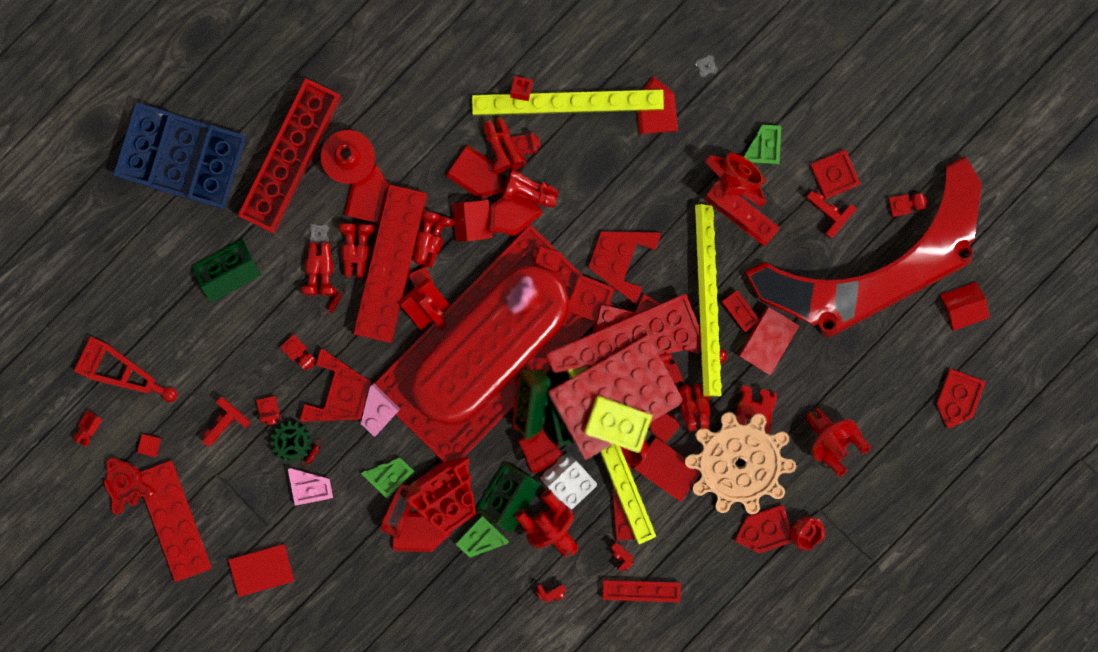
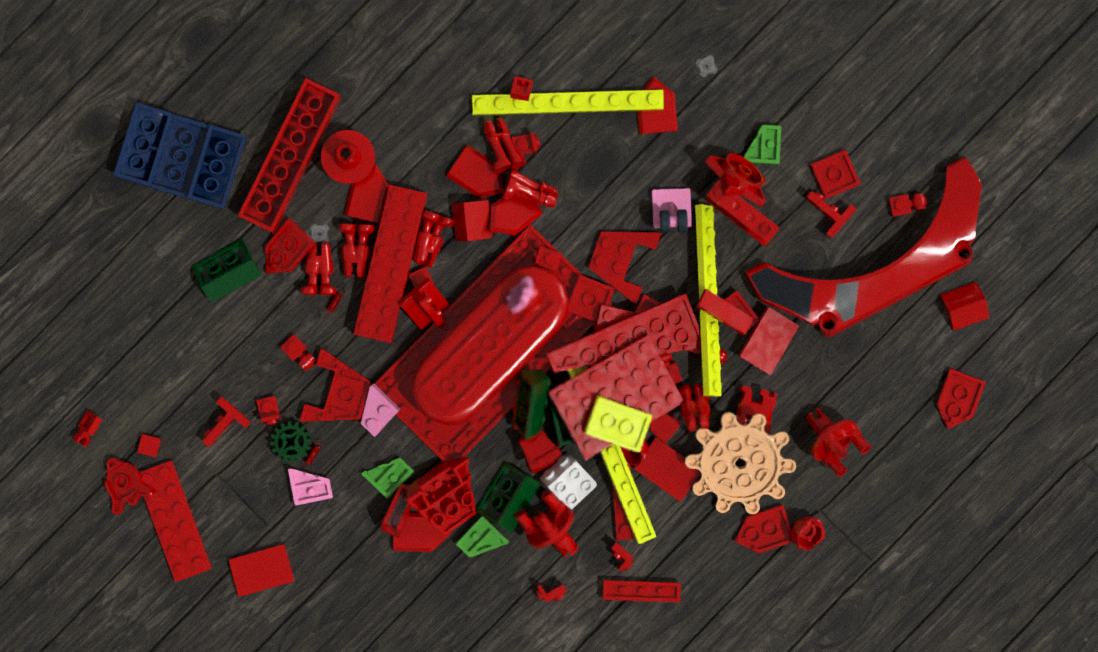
(92, 358): red plate -> none
(287, 248): none -> red tile
(672, 209): none -> bright pink plate
(724, 312): none -> red tile

